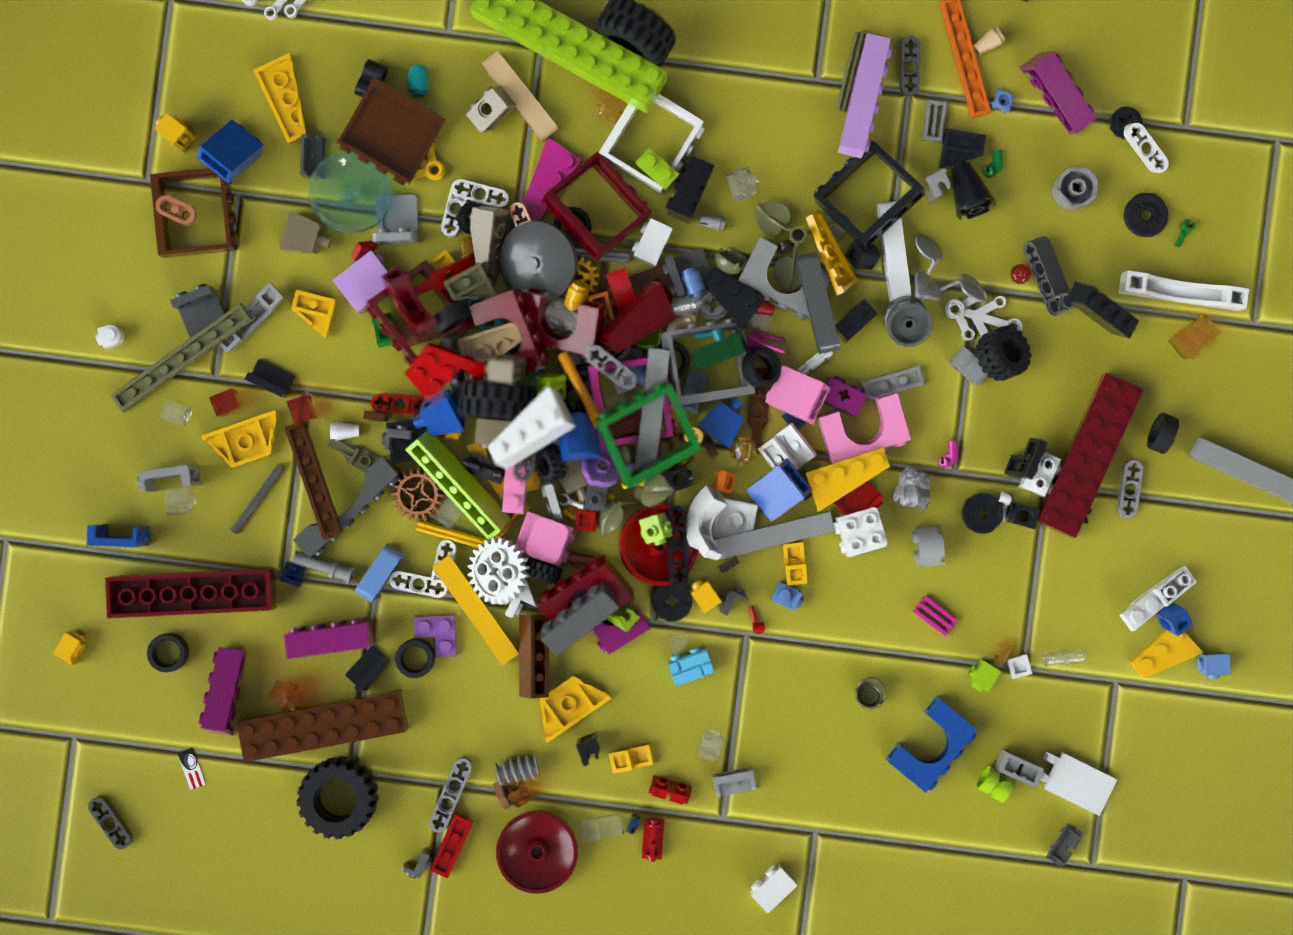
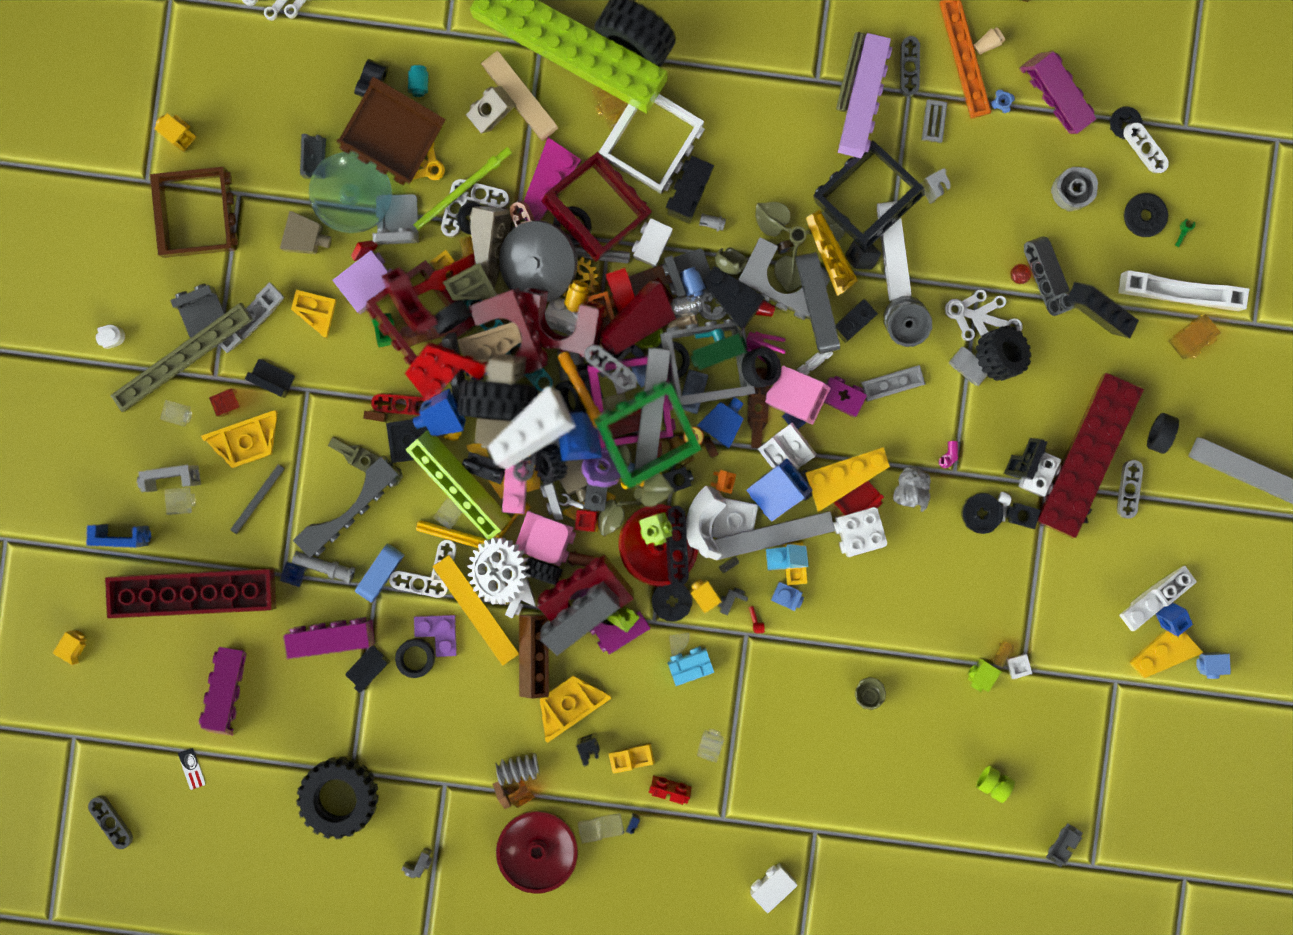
(152, 656): black tyre -> none
(176, 211): nougat plate -> none
(230, 151): blue brick -> none
(281, 691): clear orange brick -> none
(282, 94): yellow wing -> none
(301, 409): clear red panel -> none
(314, 480): reddish brown tile -> none
(322, 725): reddish brown brick -> none
(343, 430): white cone -> none
(400, 432): flat silver bracket -> none
(414, 502): nougat gear -> none
(450, 794): light grey beam -> none
(451, 845): red plate -> none
(493, 163): none -> lime bar
(553, 380): lime brick -> none
(652, 839): red hinge -> none
(657, 169): lime plate -> none
(734, 781): light grey hinge -> none
(742, 183): clear brick -> none
(743, 450): clear yellow head -> none
(761, 323): clear slope -> none
(786, 558): none -> medium azure slope
(892, 430): bright pink arch -> none
(926, 772): blue arch -> none
(927, 288): light grey plant -> none
(929, 546): light grey brick -> none
(948, 626): dark pink tile -> none
(960, 146): black wing -> none
(970, 192): black cone -> none
(996, 165): green arm -> none
(1018, 768): light grey brick -> none
(1064, 657): clear pin -> none
(1078, 782): white tile -> none

